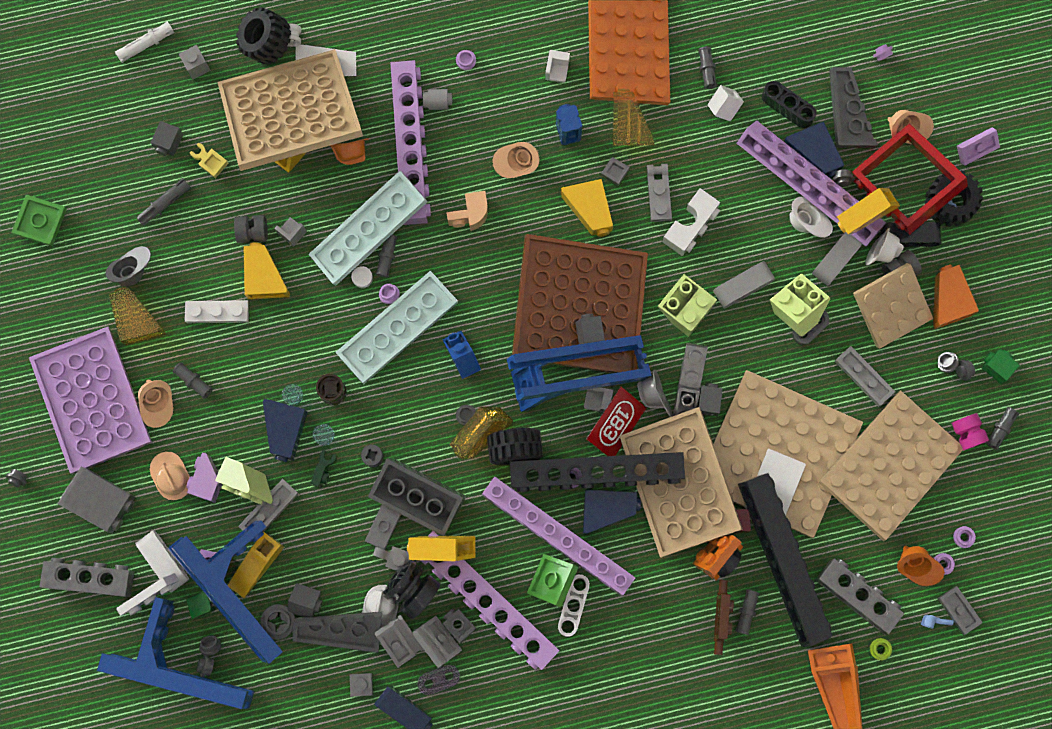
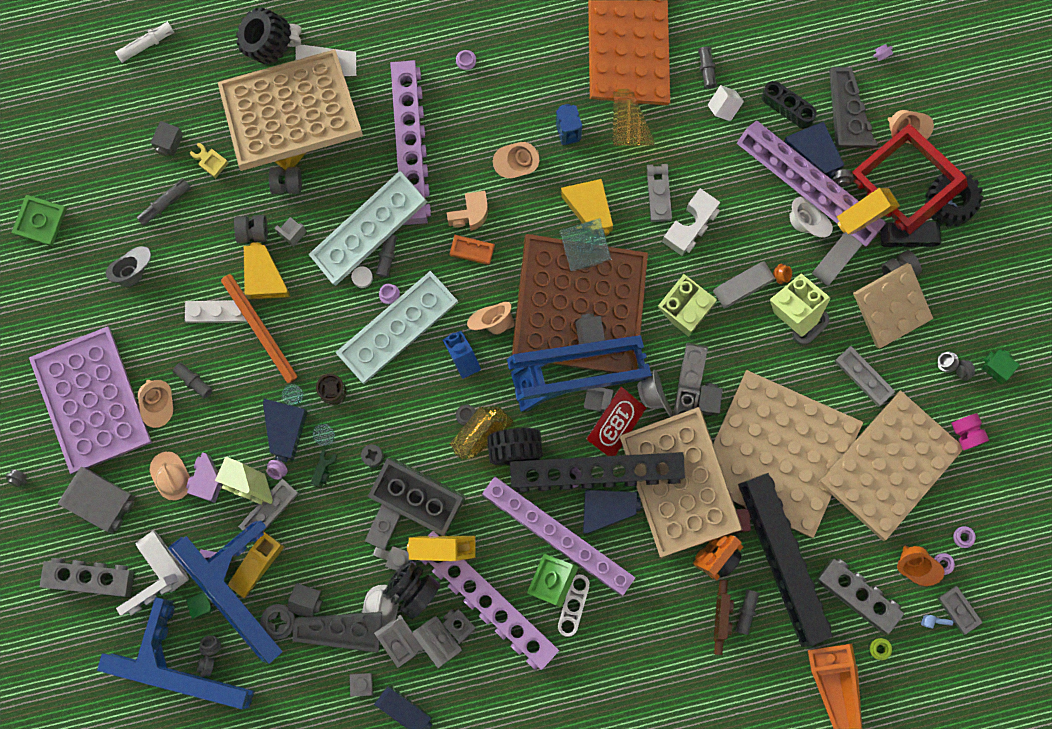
(133, 318): clear yellow slope -> none
(194, 62): light grey brick -> none
(259, 328): none -> orange axle
(276, 469): none -> lavender plate
(293, 180): none -> dark grey wheel
(350, 152): orange piece -> none
(437, 99): light grey brick -> none
(439, 680): clear purple plate -> none
(472, 250): none -> orange plate
(493, 318): none -> light nougat piece
(557, 66): white panel -> none
(585, 245): none -> clear light blue slope
(615, 171): flat silver plate -> none
(782, 273): none -> orange plate
(785, 473): white sticker -> none
(884, 248): white piece -> none
(952, 297): orange slope -> none
(978, 146): lavender plate -> none
(1002, 428): dark grey pin -> none

